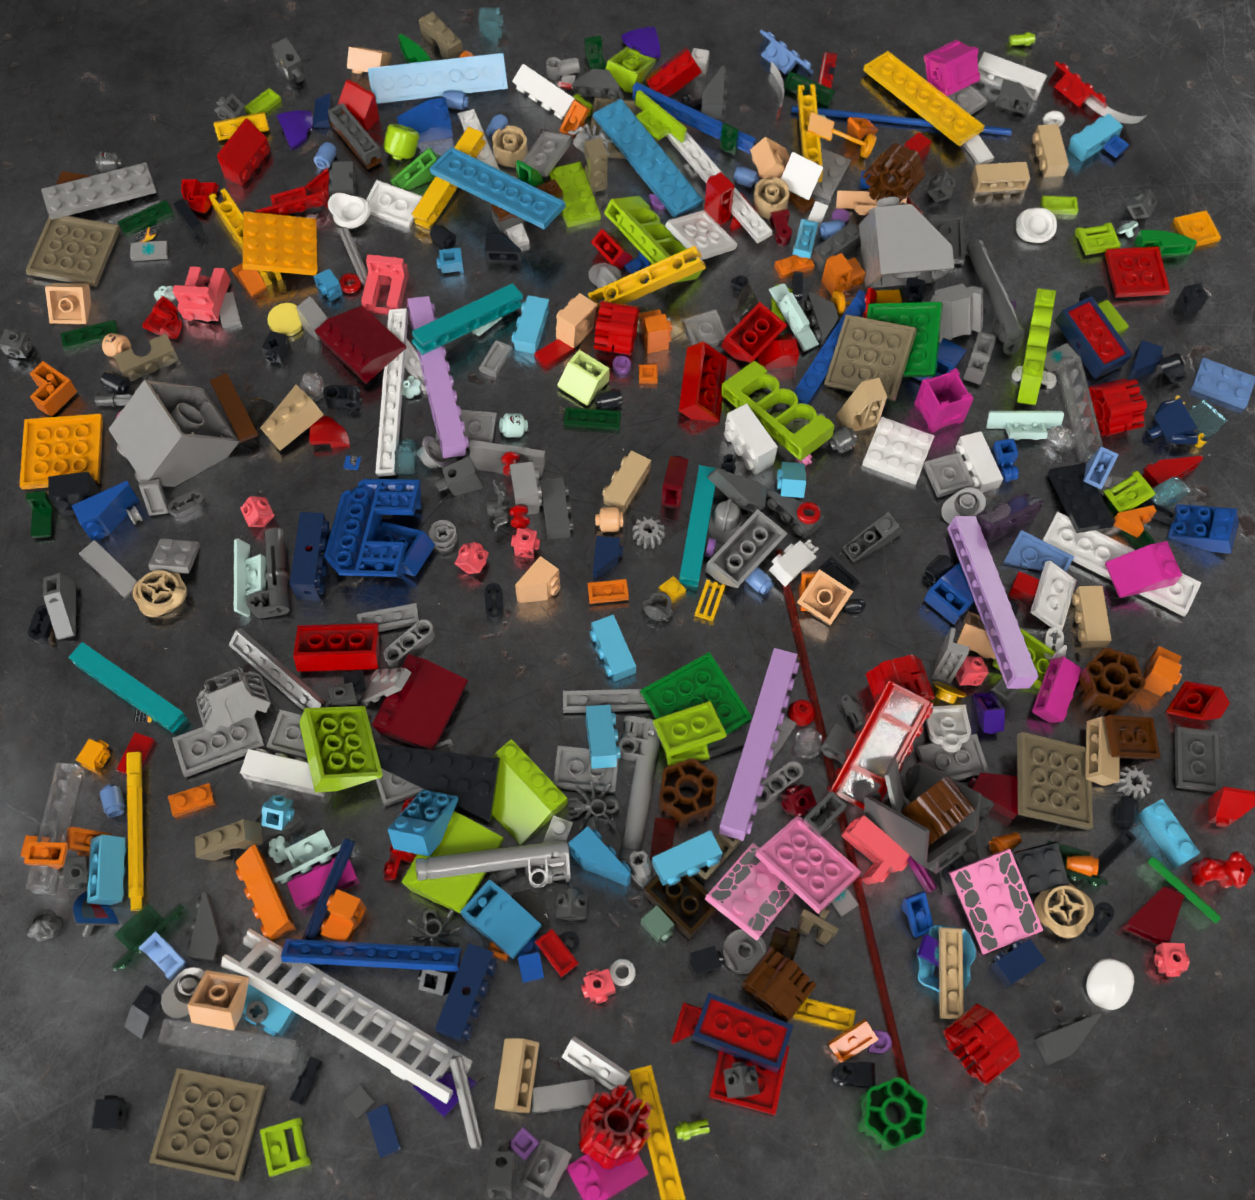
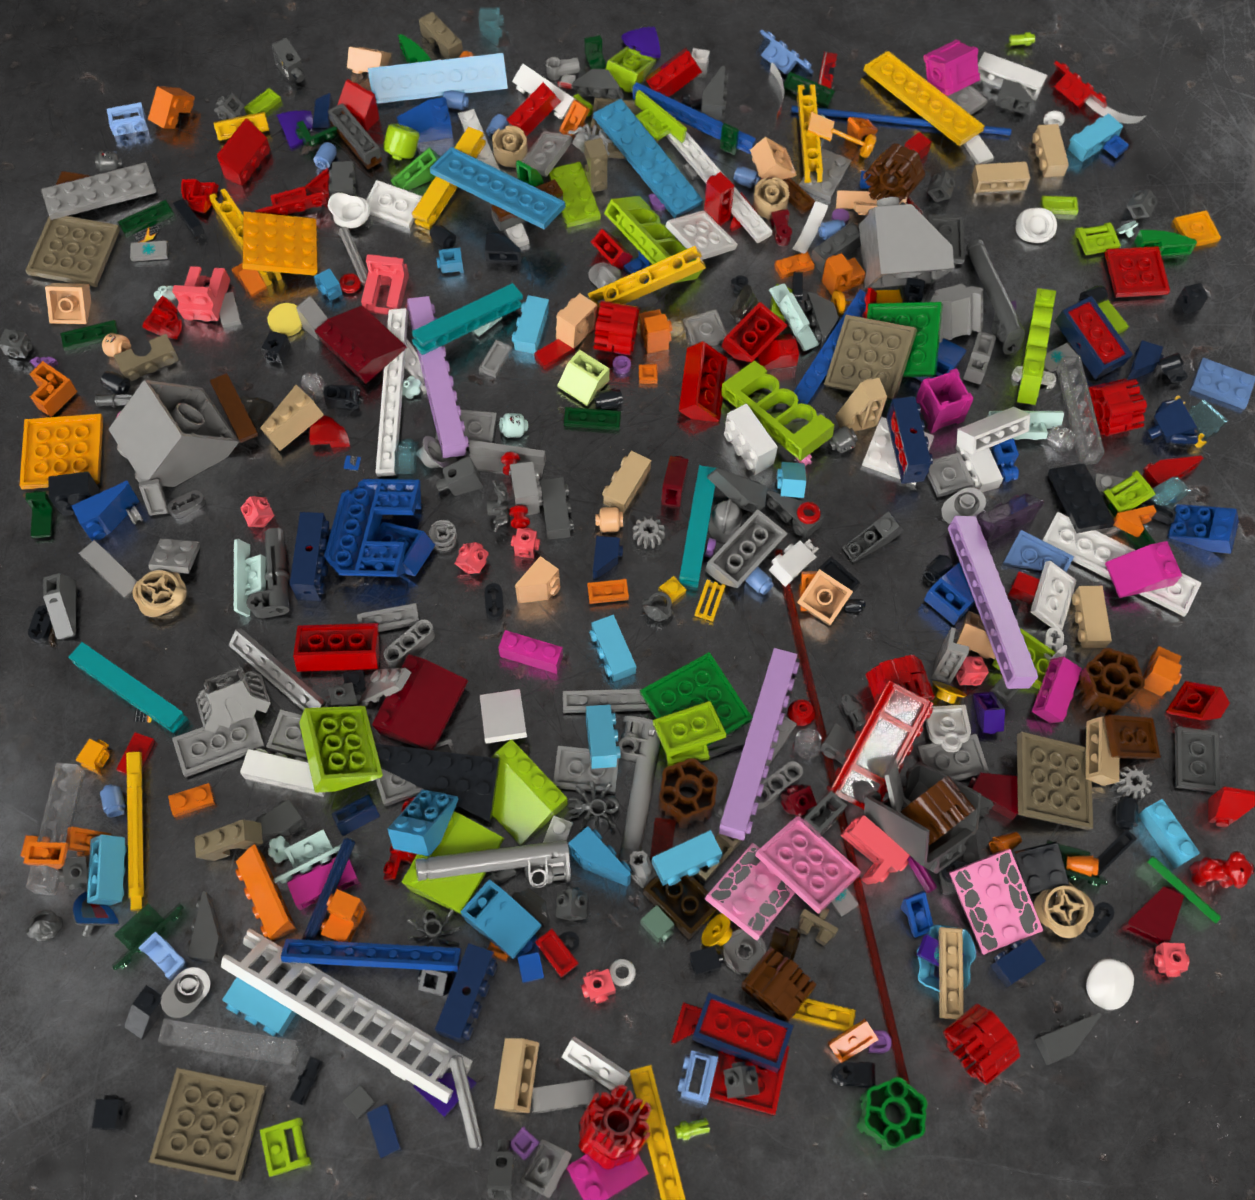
(49, 360): none -> medium lavender tile
(128, 123): none -> light blue window
(168, 104): none -> orange brick
(219, 1000): light nougat slope -> none
(253, 1006): dark grey bush -> none
(277, 812): medium azure brick -> none
(303, 133): none -> dark green bracket
(355, 815): none -> dark blue slope
(502, 716): none -> white tile
(531, 651): none -> dark pink brick
(534, 109): none -> red brick
(703, 1096): none -> light blue window
(717, 931): none -> yellow piece
(729, 463): black pin -> none
(801, 175): white piece -> none
(805, 238): medium azure plate -> none
(909, 440): none -> dark blue brick
(993, 430): none -> white brick
(1099, 467): medium blue slope -> none

